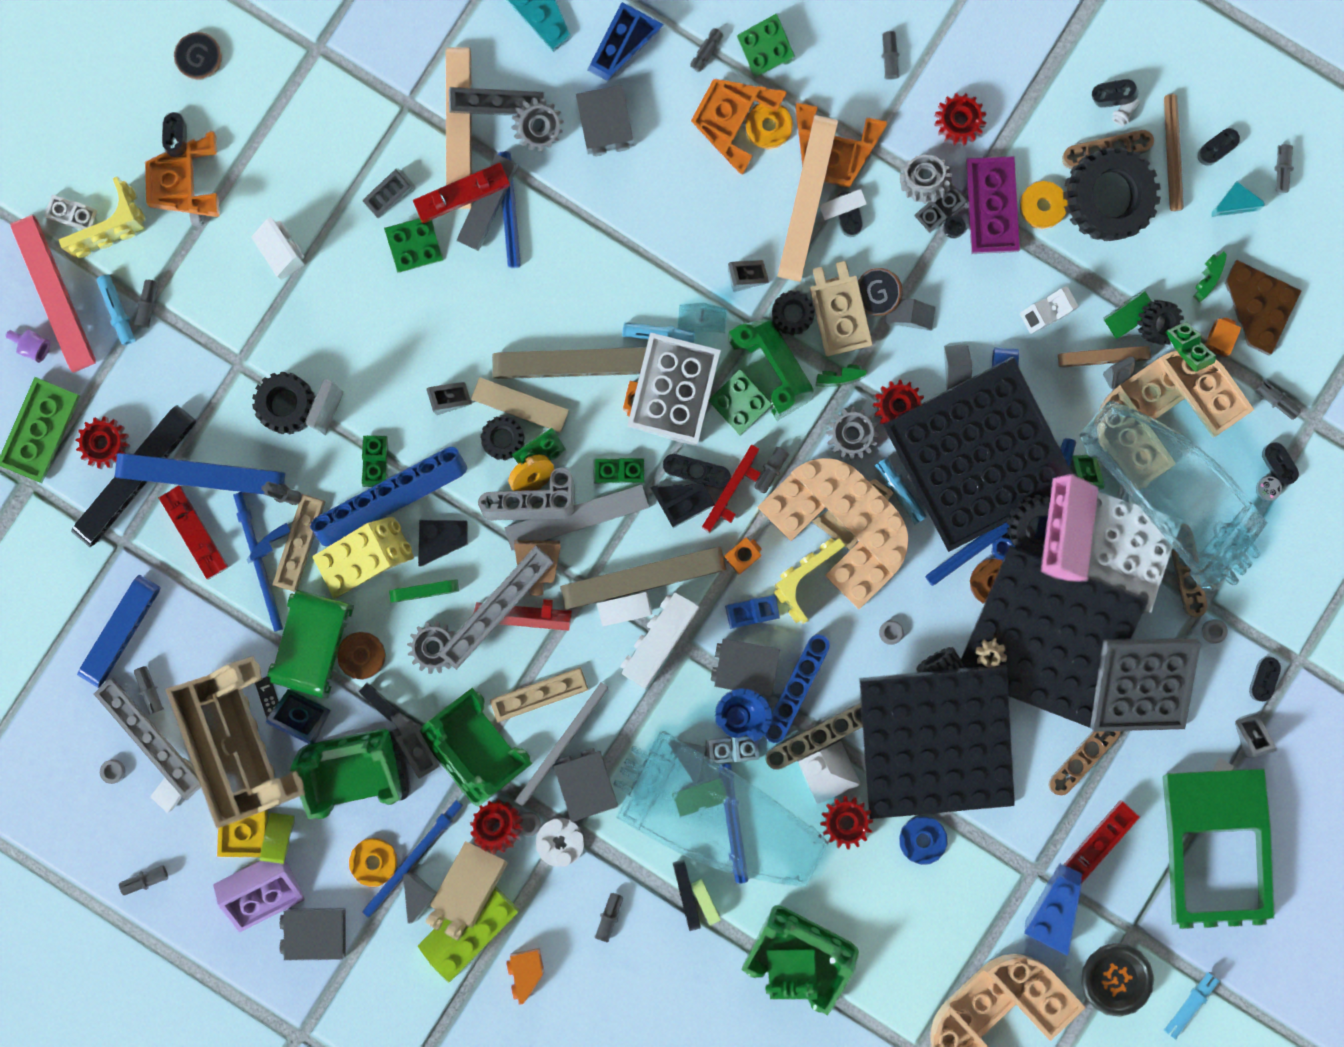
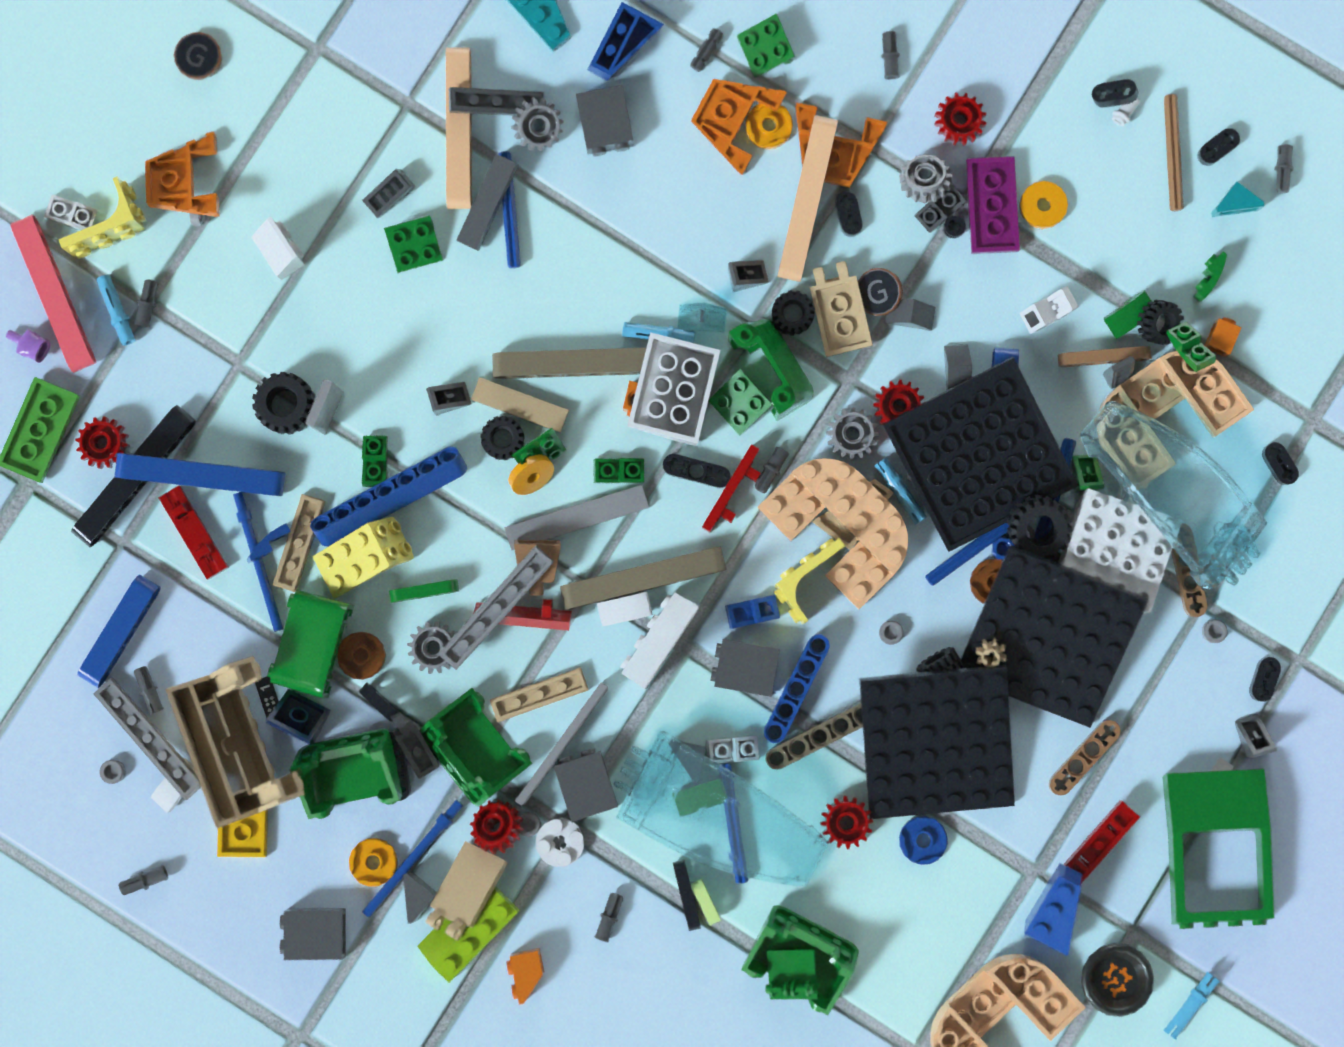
(169, 134): black beam -> none
(257, 893): lavender slope -> none
(277, 837): lime slope -> none
(282, 493): dark grey axle -> none
(440, 538): black wing -> none
(461, 192): red hinge -> none
(528, 498): light grey beam -> none
(682, 501): black wing -> none
(732, 556): orange brick -> none
(743, 714): blue hair -> none
(828, 772): white slope -> none
(842, 204): white sticker -> none
(848, 375): green slope -> none
(1070, 528): bright pink brick -> none
(1108, 143): medium nougat beam -> none
(1142, 194): black tyre -> none
(1145, 684): dark grey plate -> none
(1260, 305): reddish brown plate -> none
(1268, 488): light grey tile -> none
(1278, 400): dark grey axle -> none

